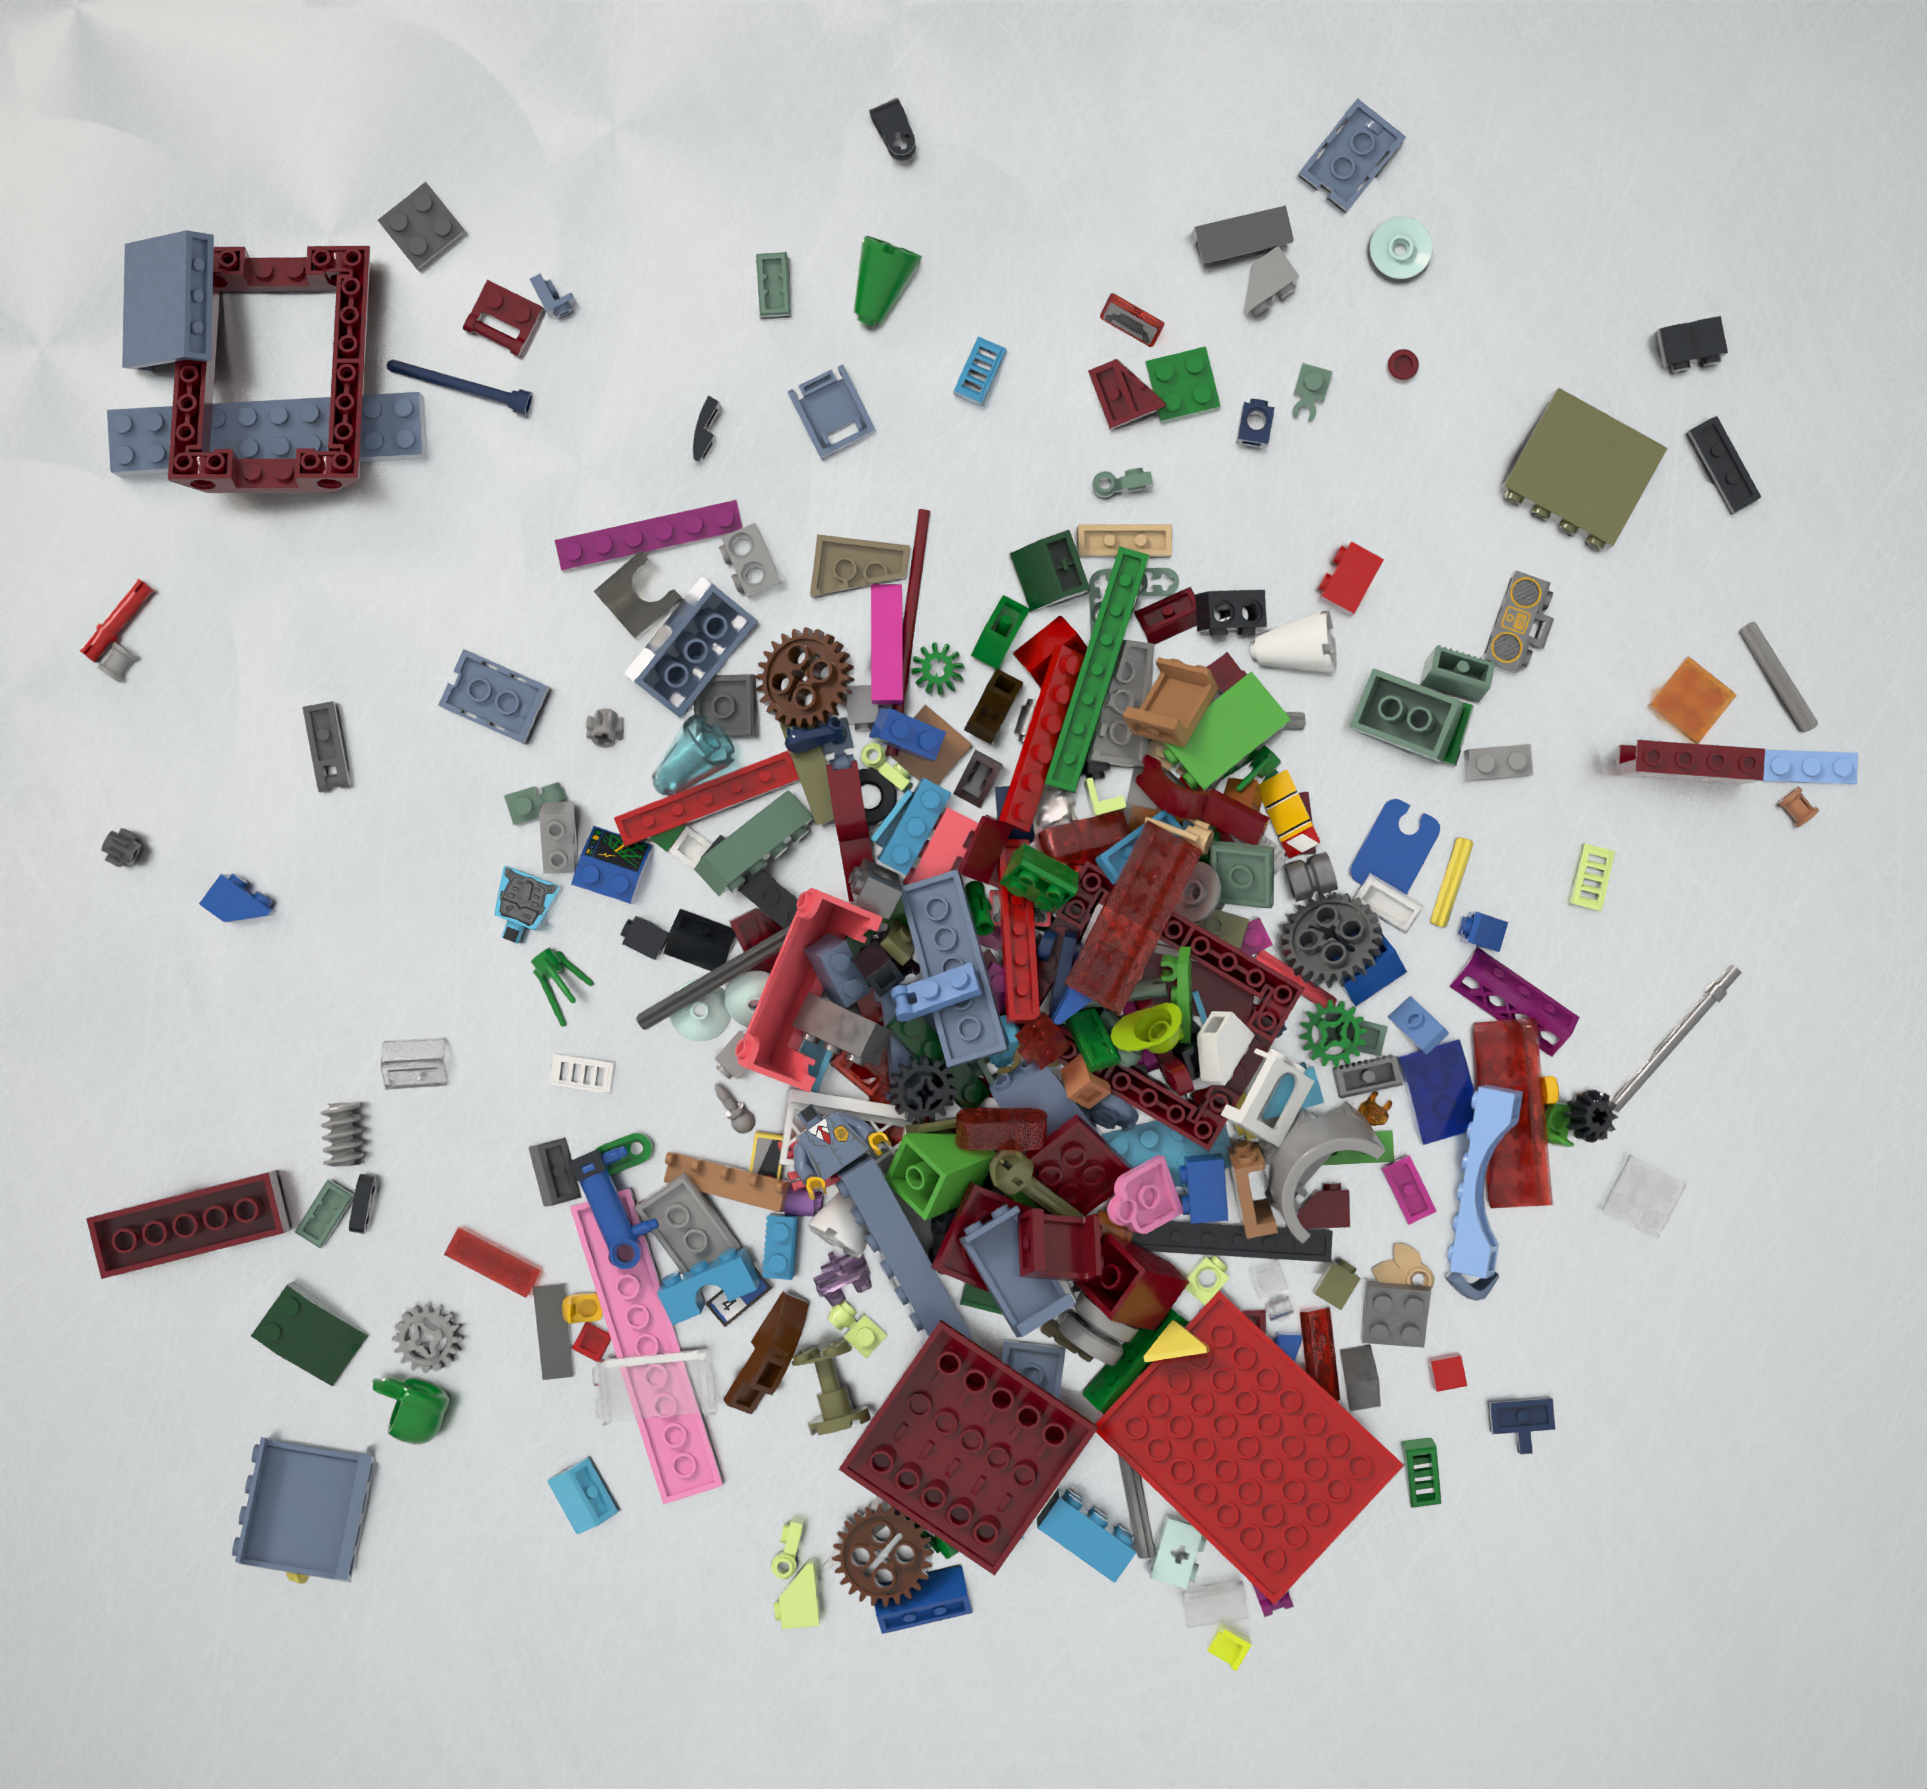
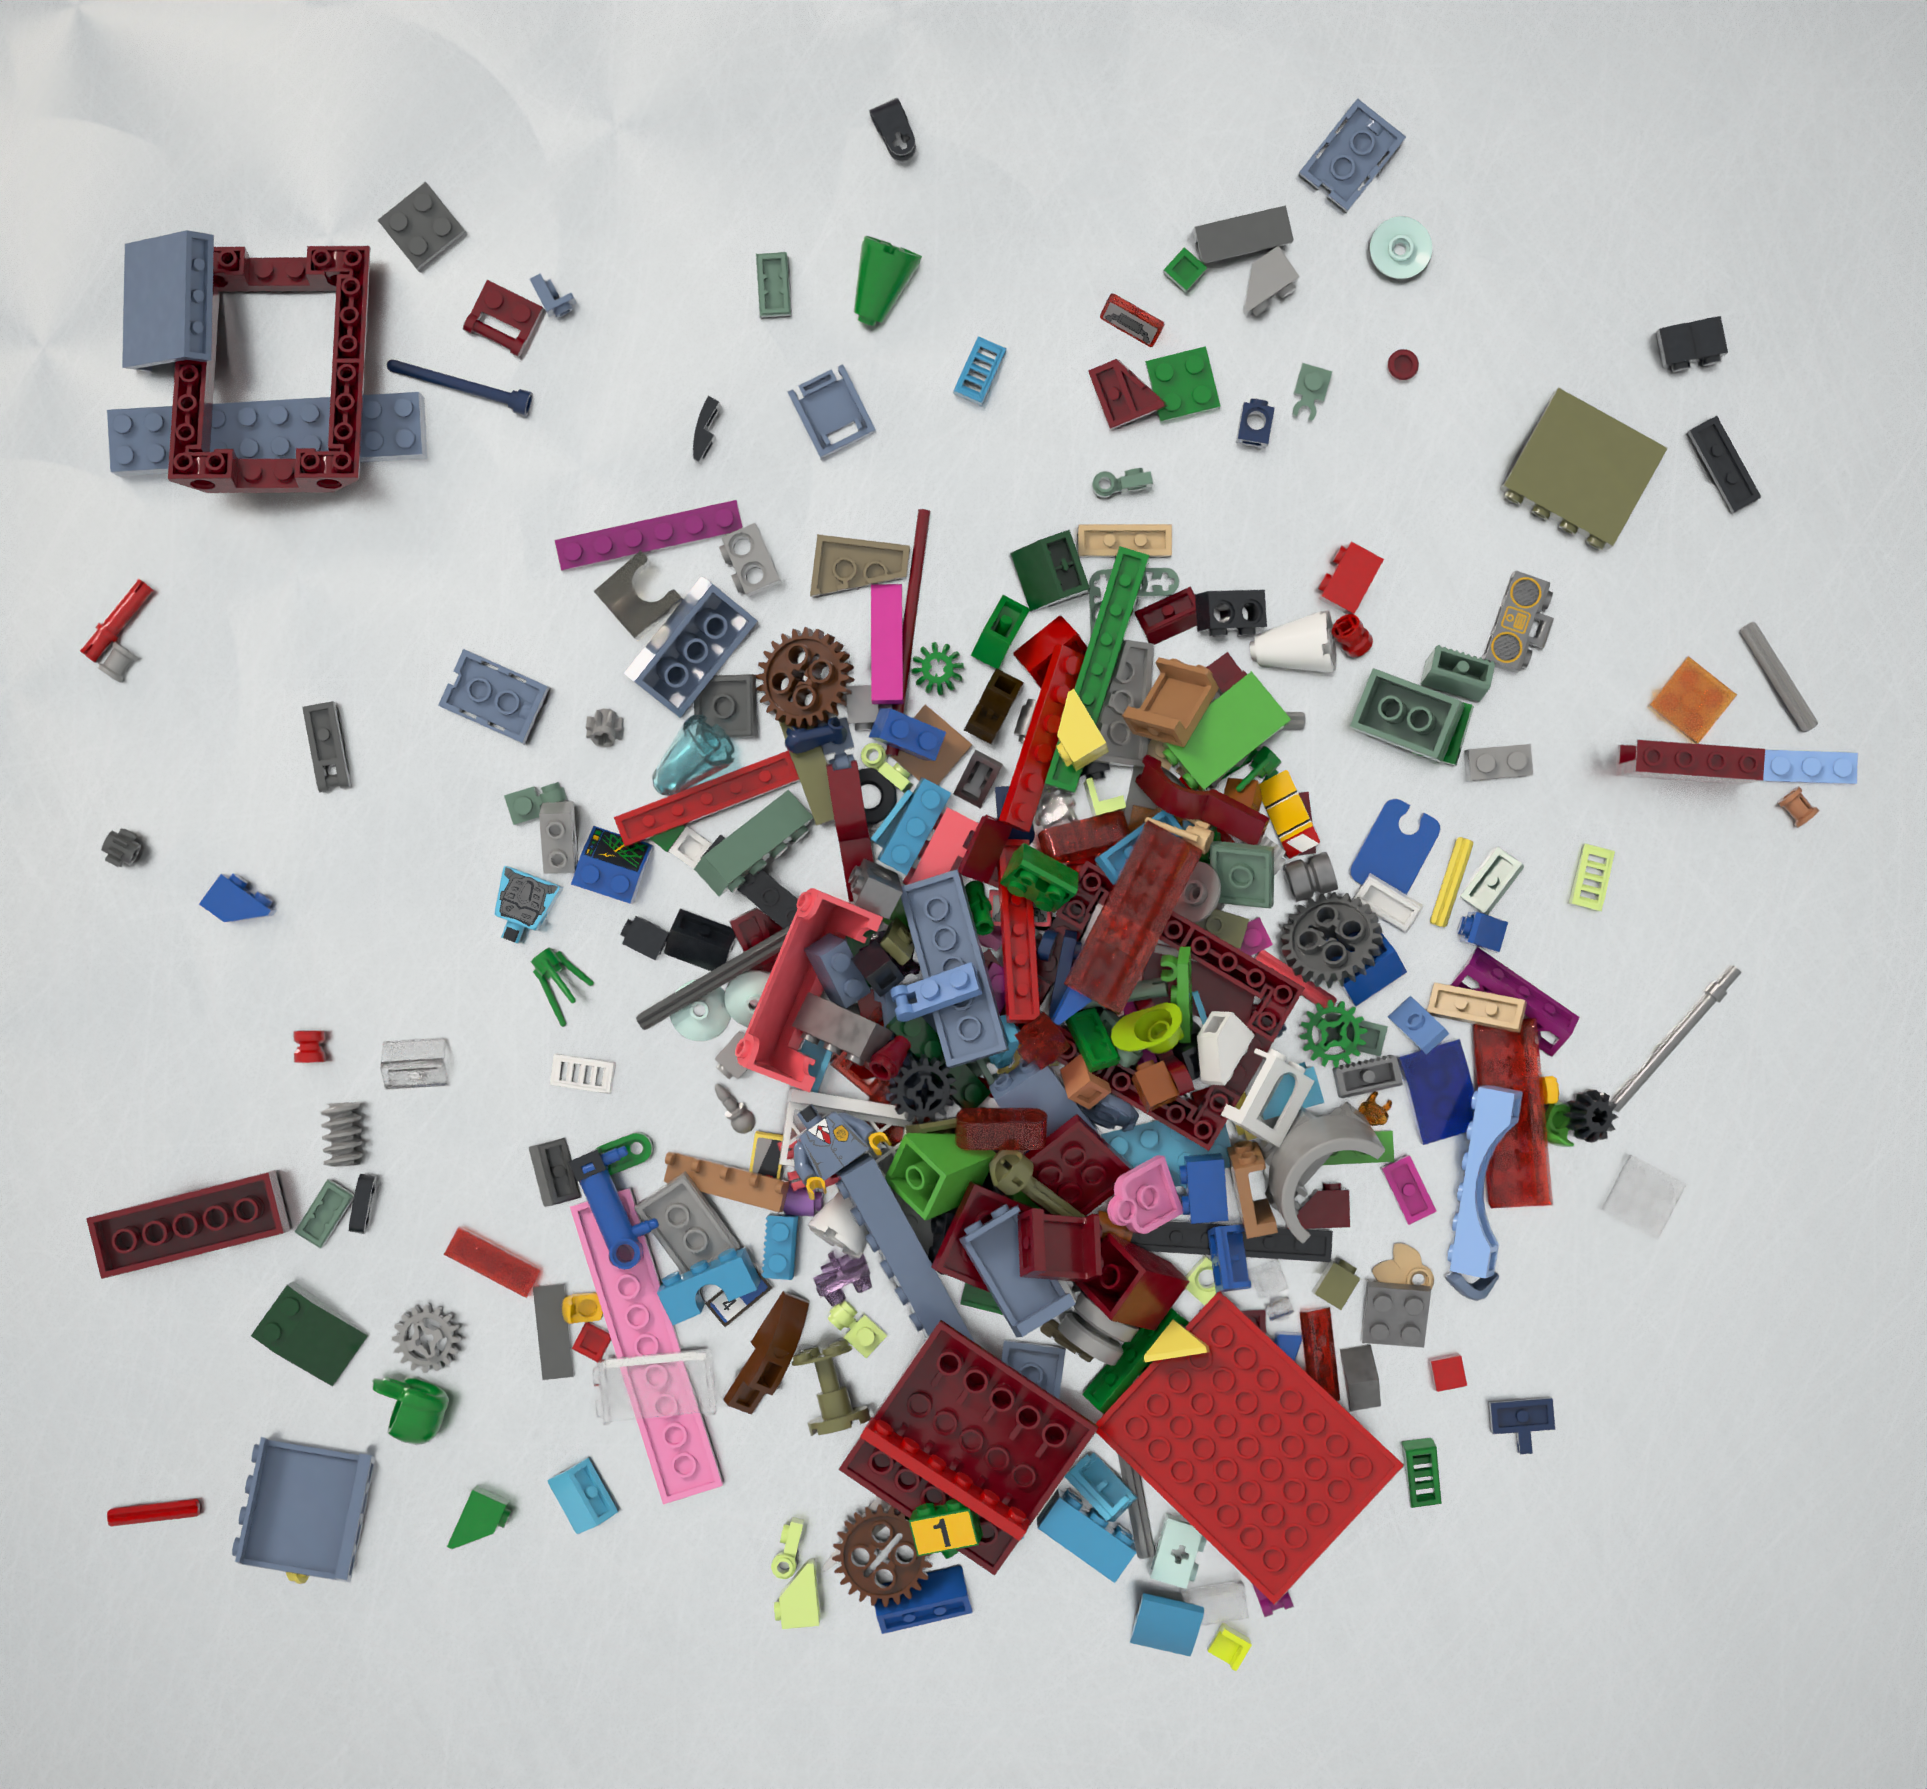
(153, 1512): none -> red axle
(309, 1048): none -> red wheel
(480, 1517): none -> green slope
(889, 1059): none -> dark red cone
(936, 1472): none -> red plate
(944, 1527): none -> brick
(1079, 735): none -> light yellow slope
(1101, 1487): none -> medium azure hinge
(1154, 1085): none -> dark orange brick
(1167, 1624): none -> dark azure slope
(1185, 269): none -> green plate
(1228, 1258): none -> blue hinge
(1352, 635): none -> red wheel
(1477, 1007): none -> tan plate
(1492, 881): none -> plate

